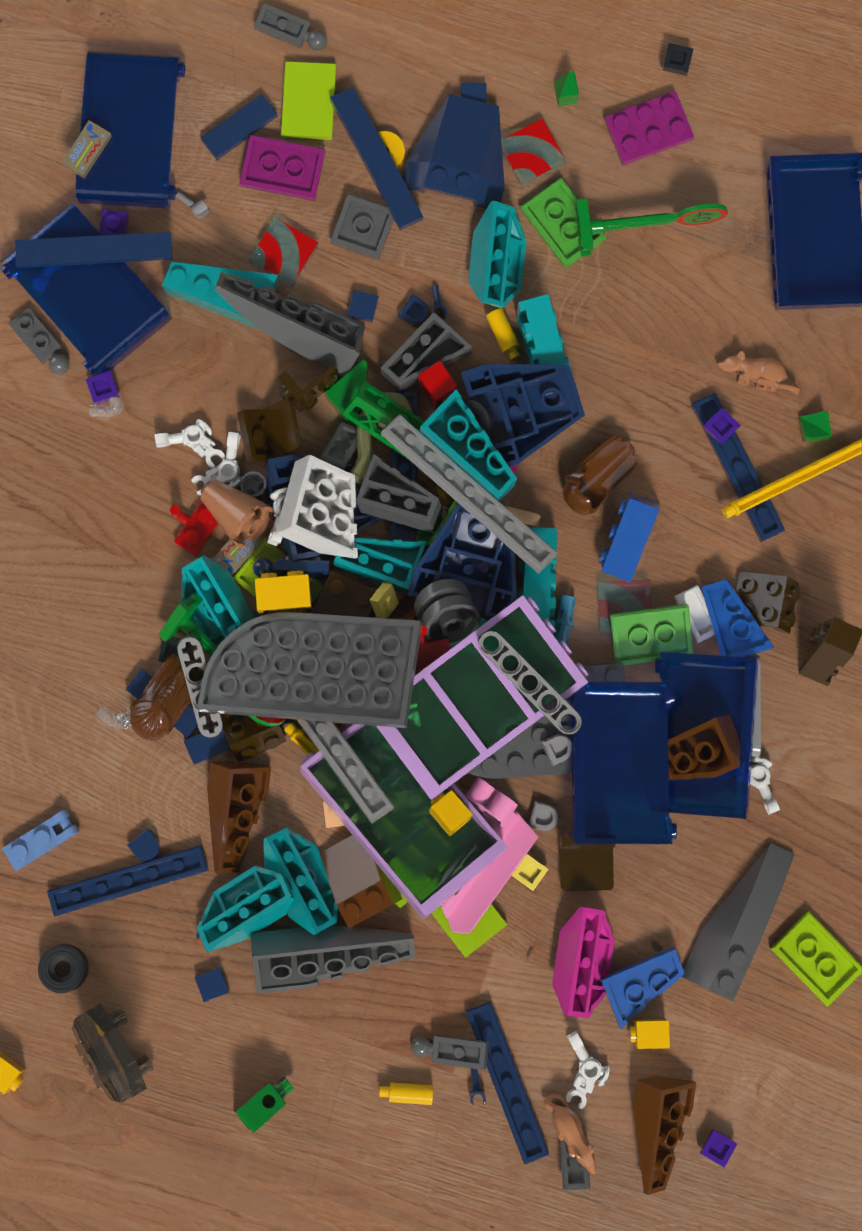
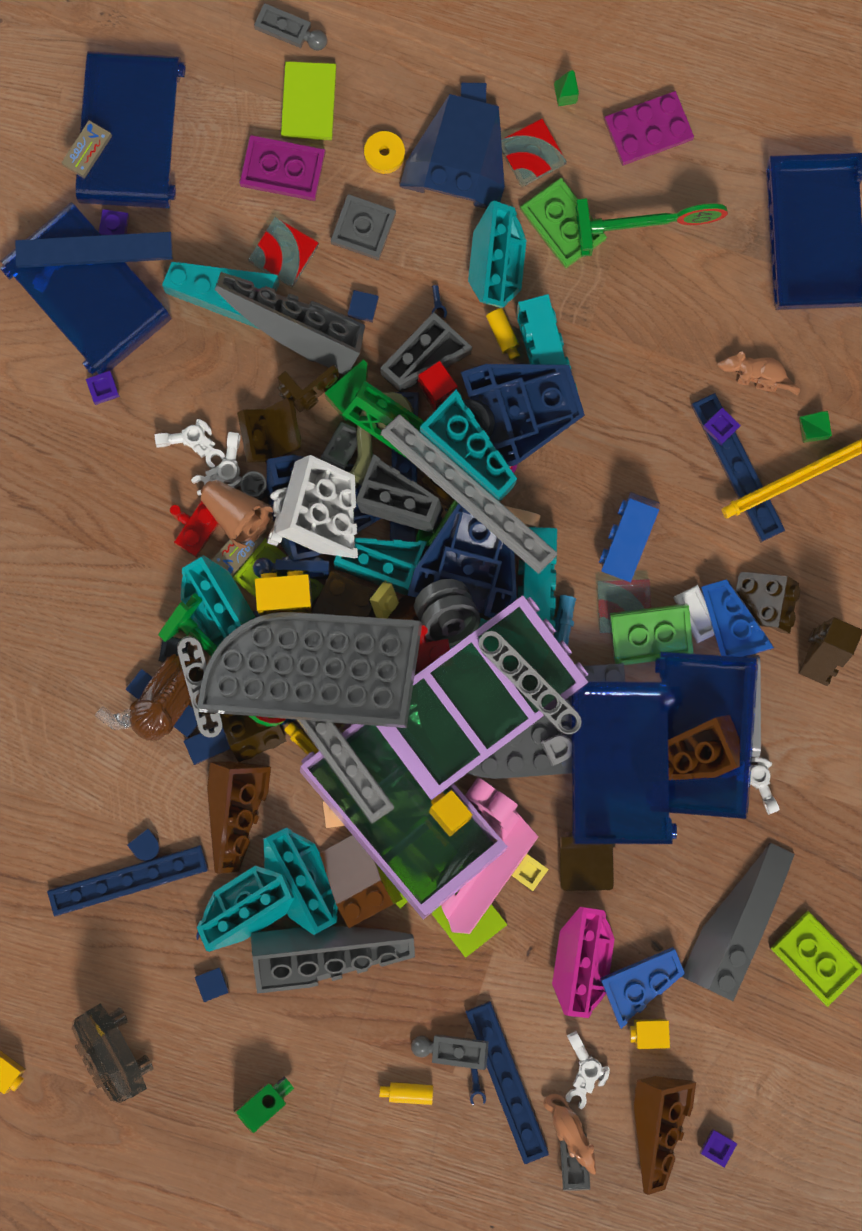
(40, 341): dark grey plate -> none
(40, 840): medium blue plate -> none
(49, 975): black tyre -> none
(107, 412): clear arm -> none
(199, 209): light grey hand -> none
(239, 127): dark blue tile -> none
(376, 158): dark blue tile -> none
(415, 311): dark blue tile -> none
(543, 817): light grey tile -> none
(599, 475): reddish brown hair -> none
(677, 59): black plate -> none

